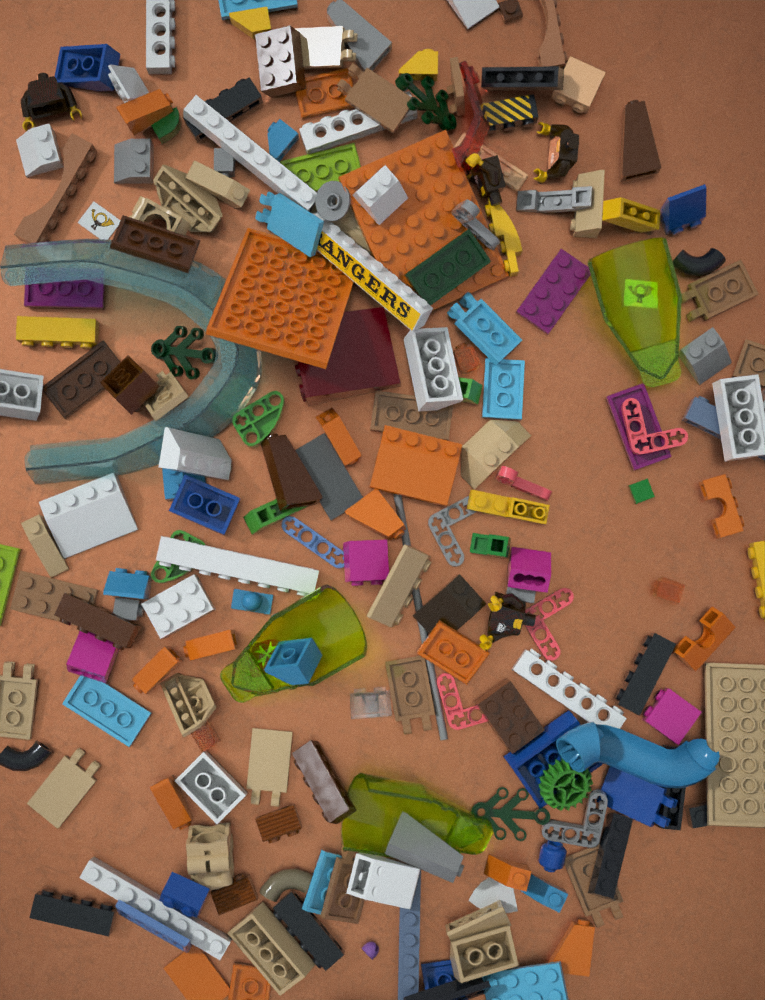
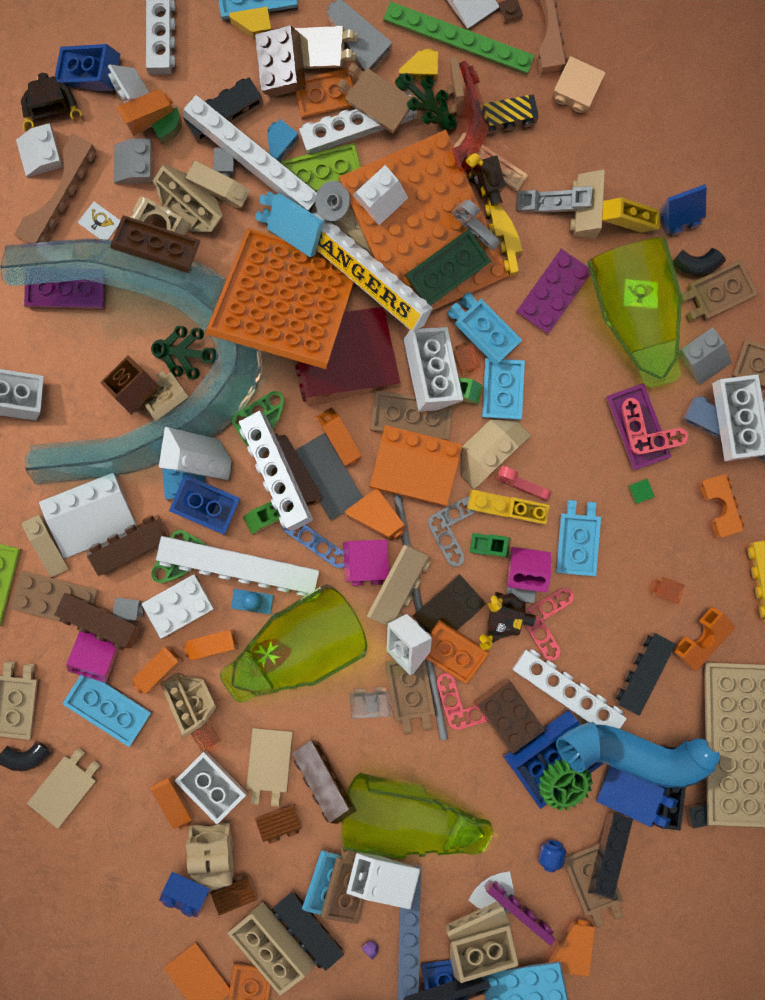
(57, 331): yellow brick -> none
(73, 913): black brick -> none
(81, 380): reddish brown tile -> none
(127, 584): dark azure slope -> none
(128, 545): none -> reddish brown brick
(147, 901): white brick -> none
(153, 926): medium blue tile -> none
(285, 880): dark tan cylinder -> none
(294, 661): dark azure slope -> none
(300, 513): none -> white brick
(408, 643): none -> white slope
(423, 849): light grey slope -> none
(458, 38): none -> bright green plate
(507, 813): dark green plant -> none
(508, 872): orange slope -> none
(522, 78): black brick -> none
(525, 915): none -> magenta plate
(546, 893): dark azure slope -> none
(562, 151): dark brown torso -> none
(578, 541): none -> medium azure tile
(587, 827): light grey beam -> none
(638, 145): reddish brown slope -> none
(671, 715): dark pink piece -> none

